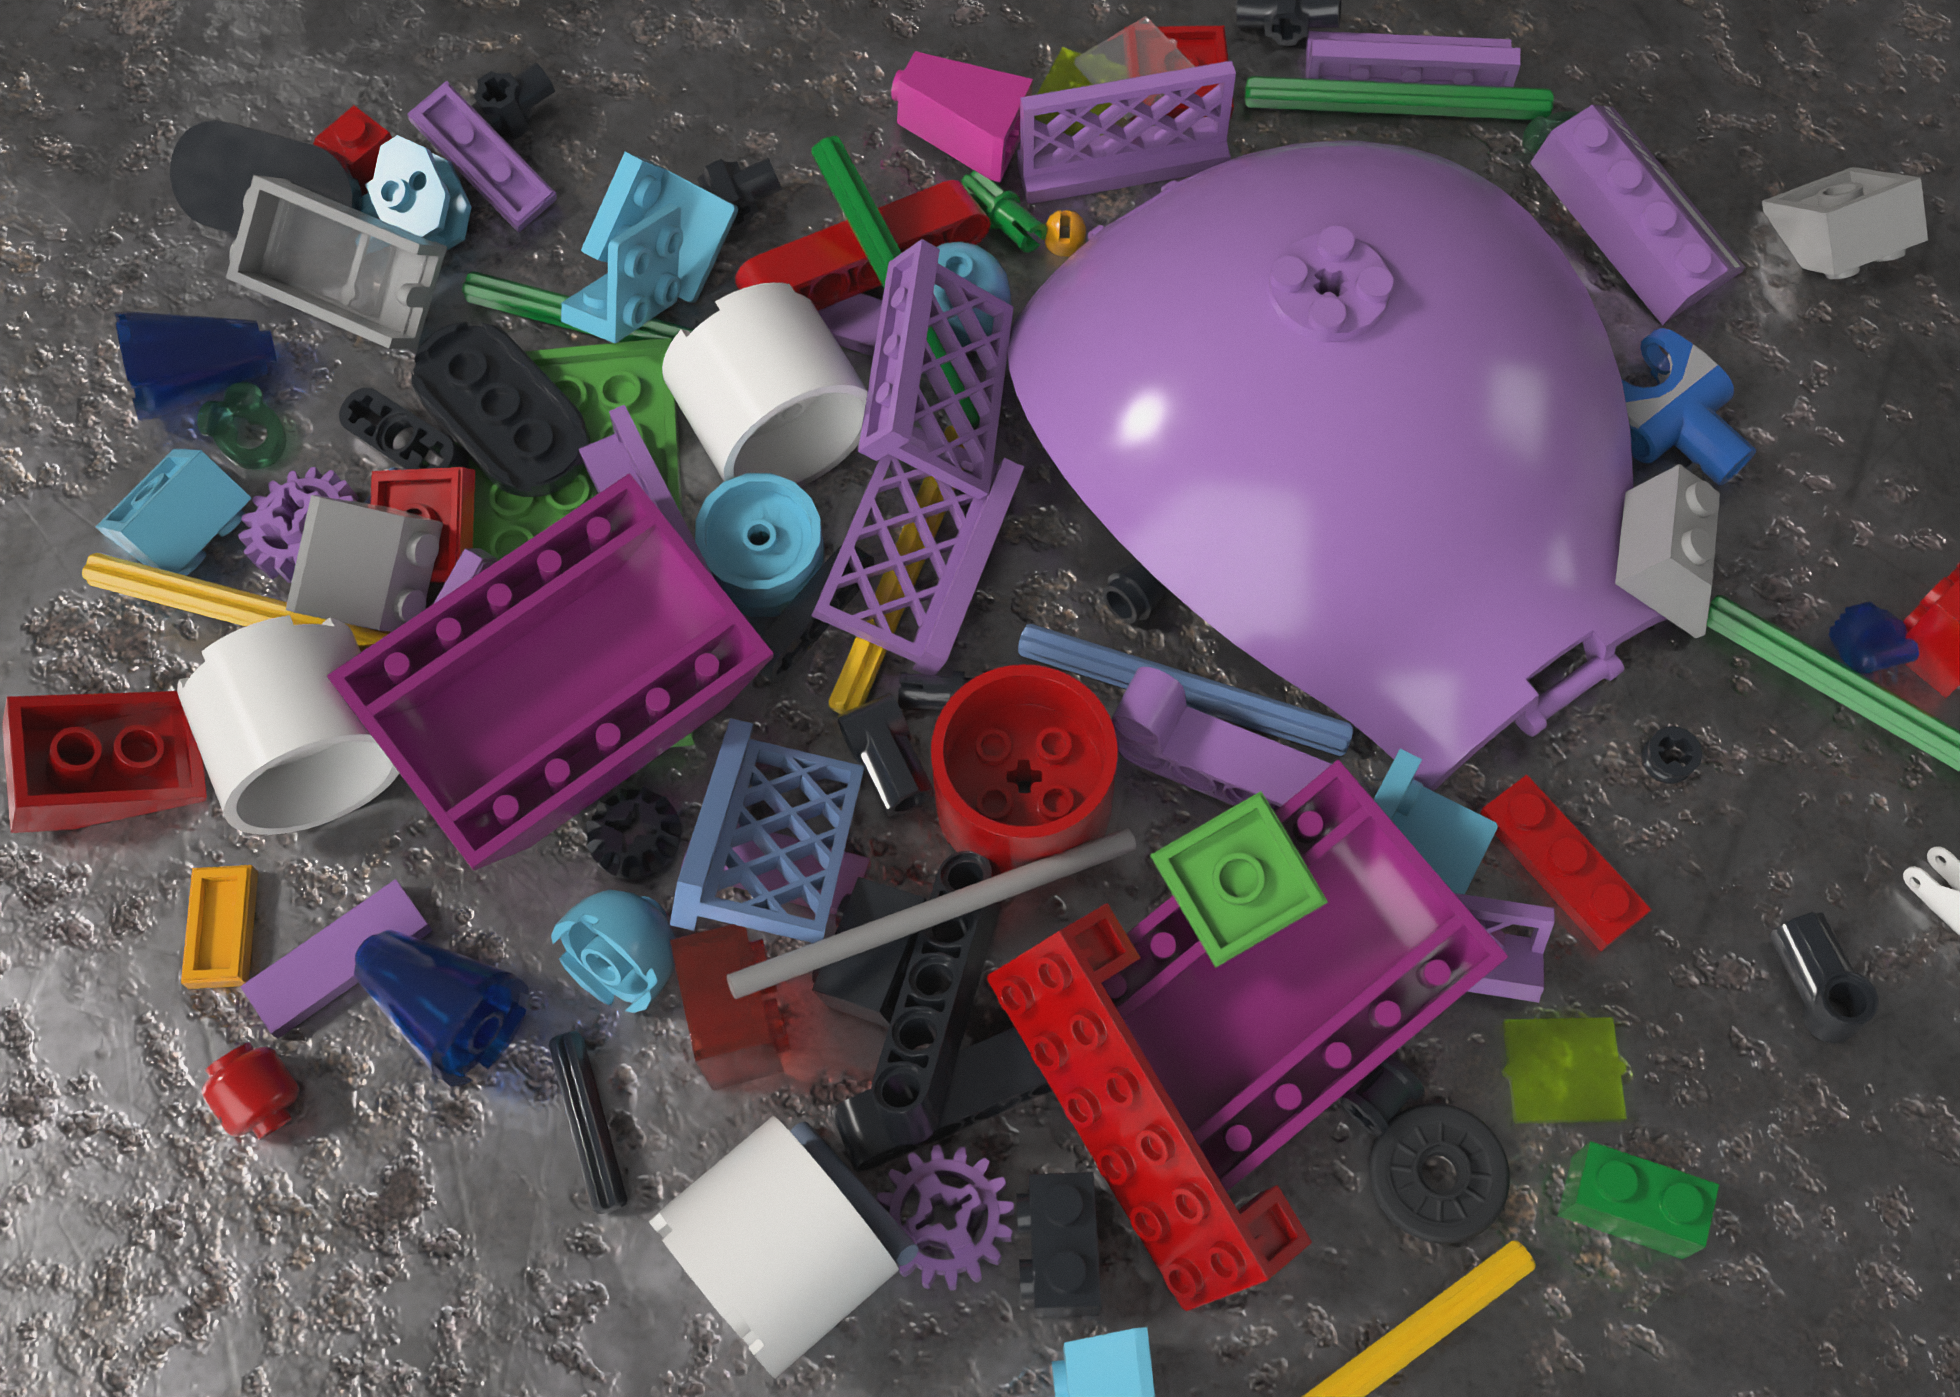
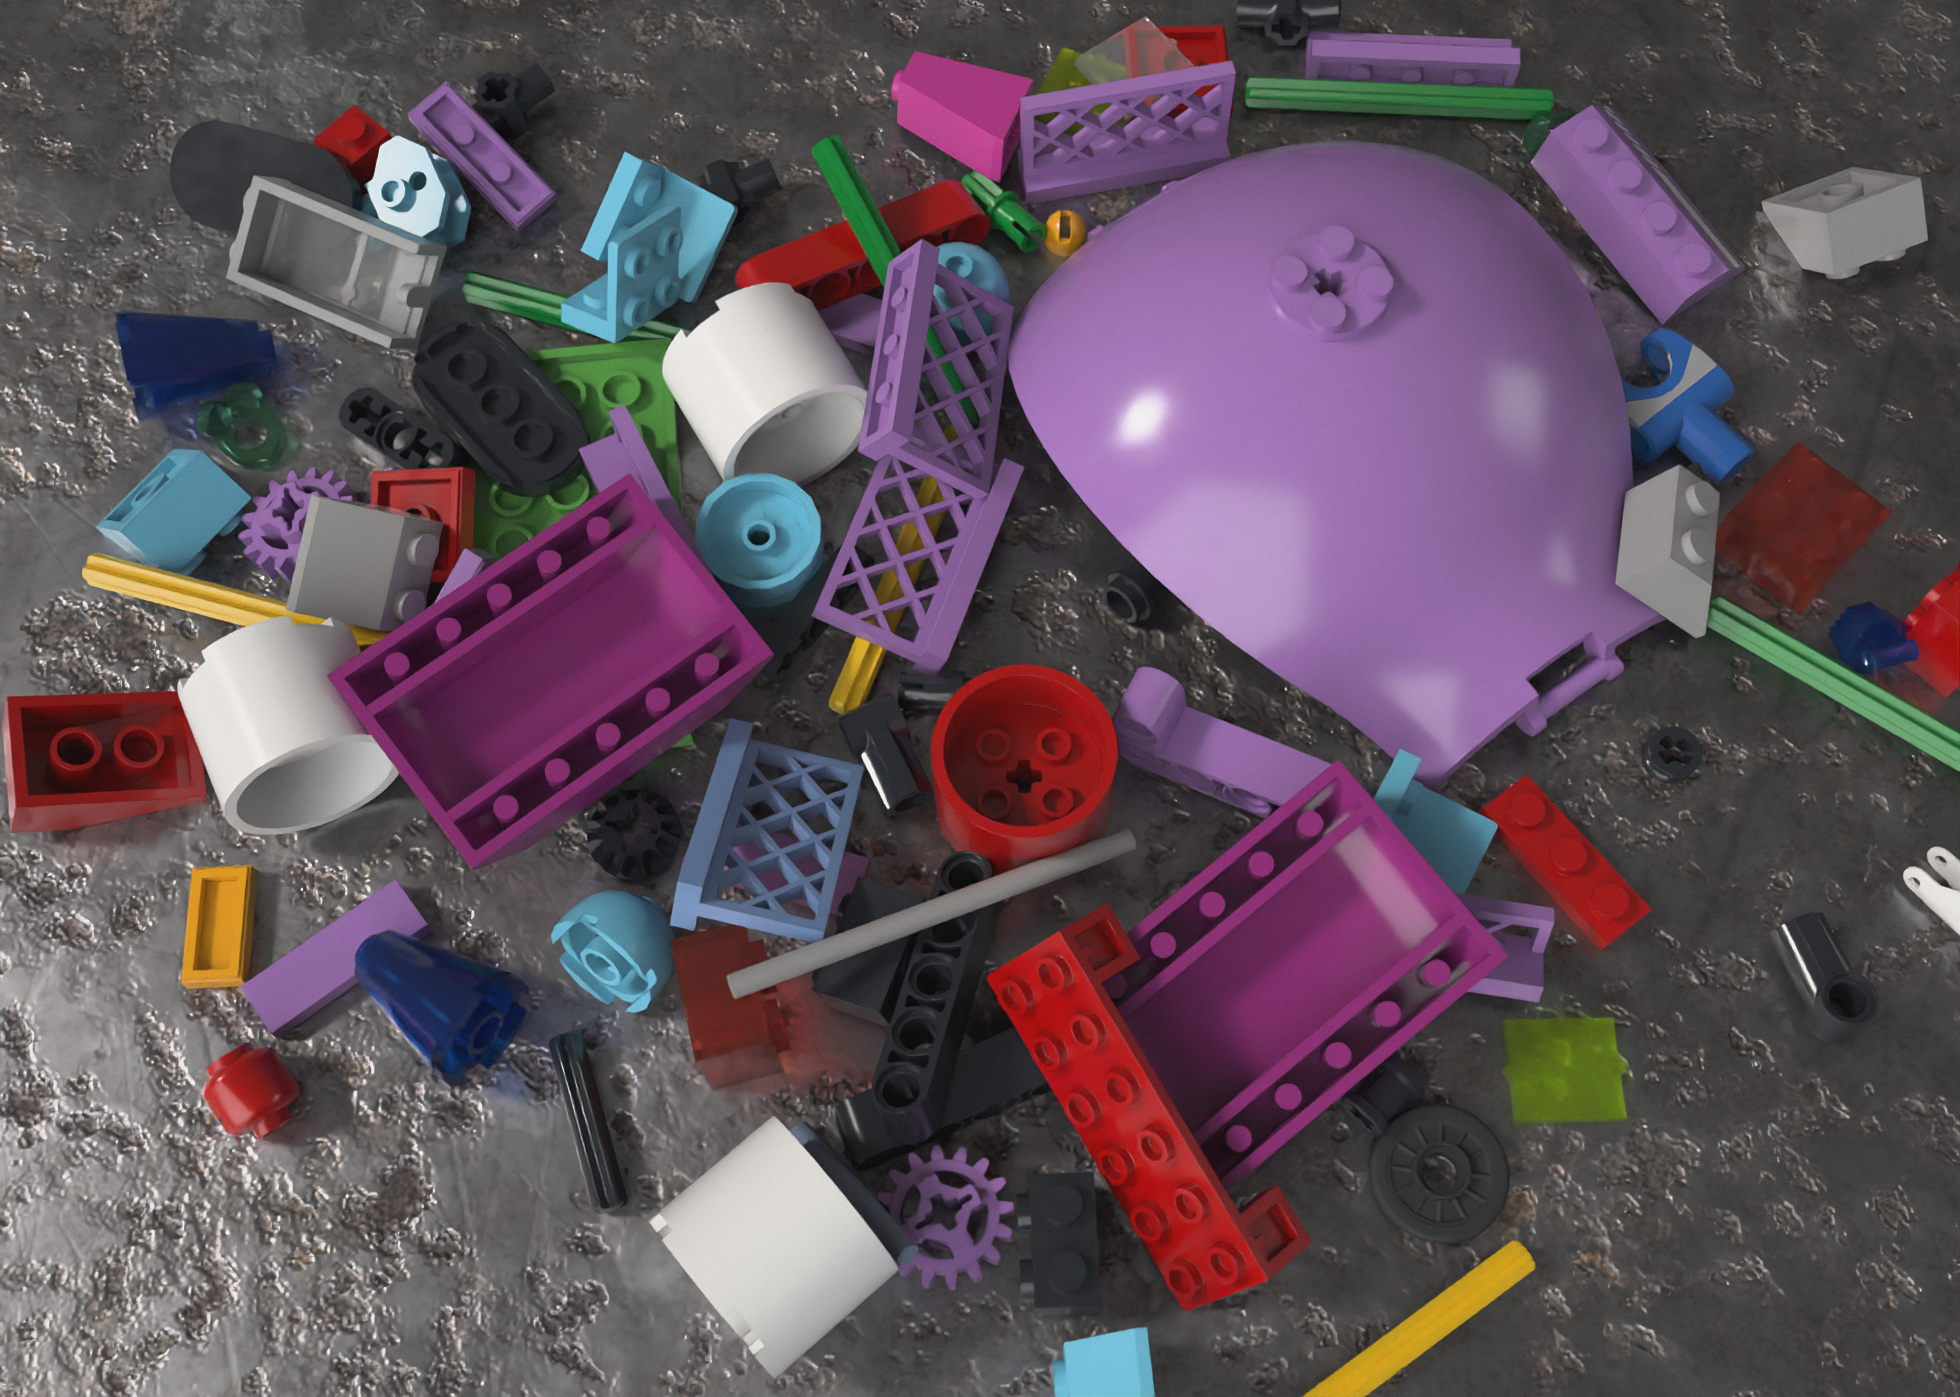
(1201, 693): medium blue axle -> none
(1238, 879): bright green tile -> none
(1638, 1200): green brick -> none
(1799, 527): none -> clear red brick

